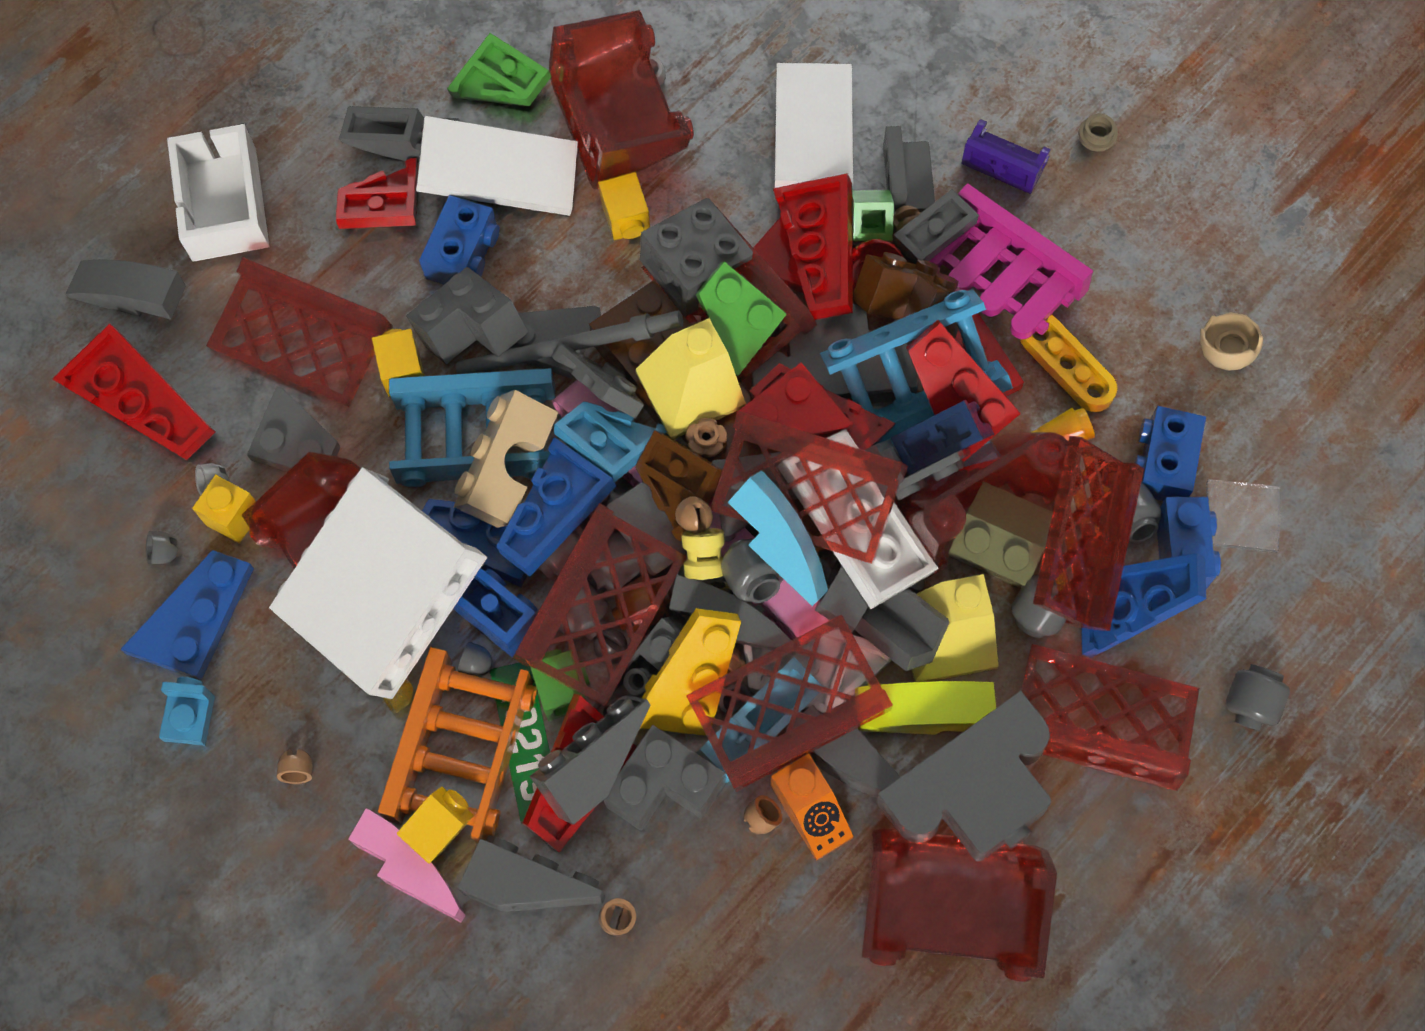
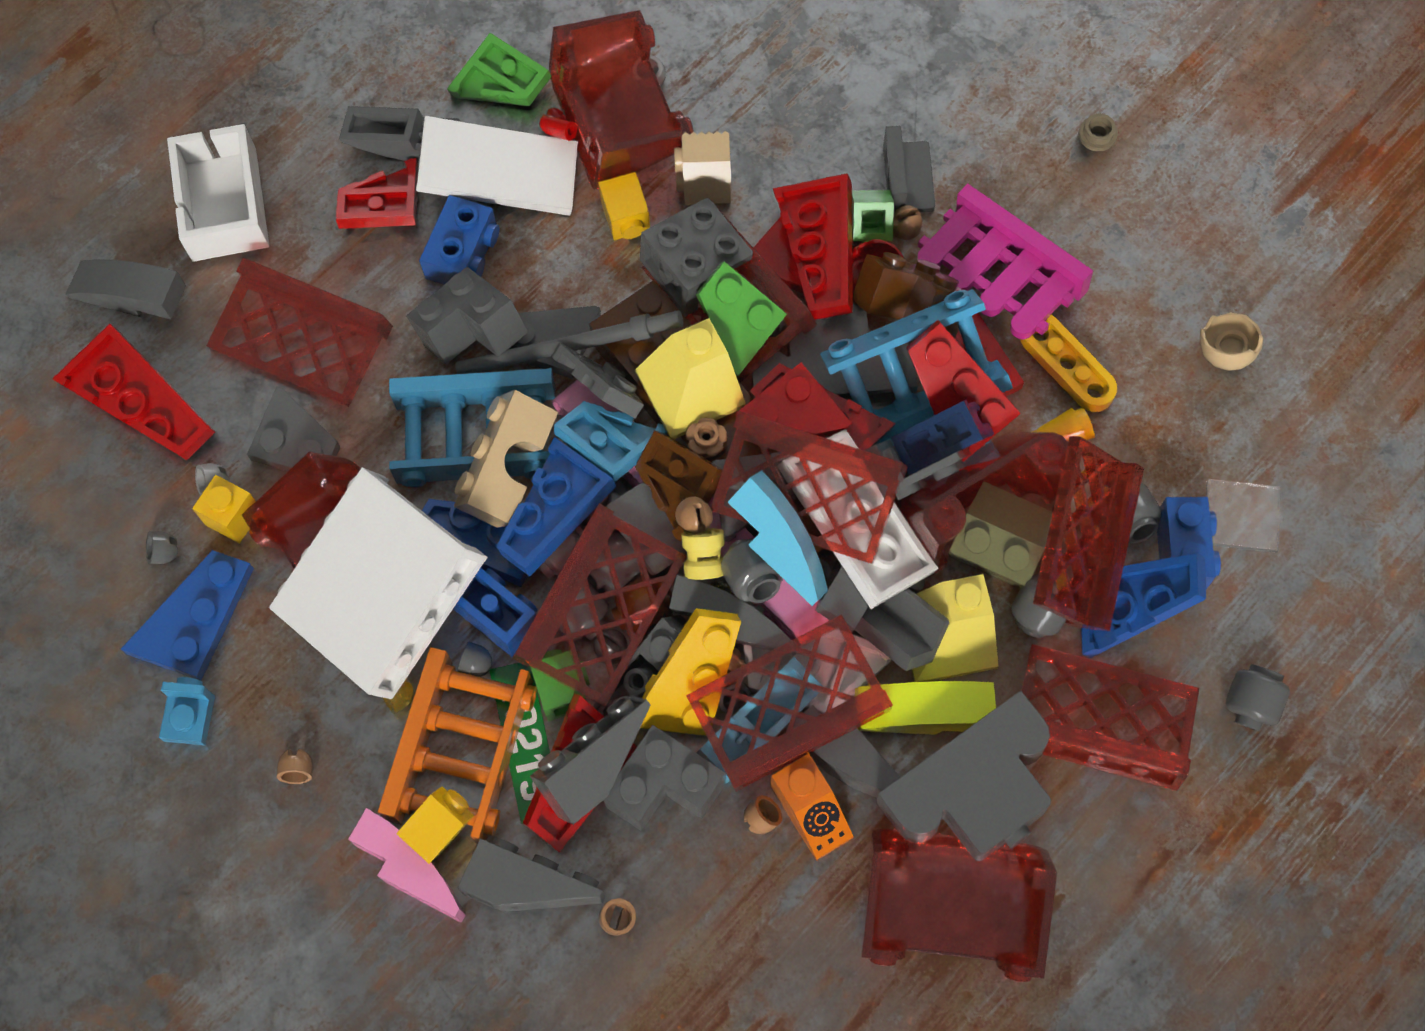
(397, 356): yellow brick -> none
(556, 125): none -> red arm
(704, 167): none -> tan brick
(813, 122): white tile -> none
(935, 228): dark grey panel -> none
(1004, 159): dark purple hinge -> none
(1170, 452): blue brick -> none

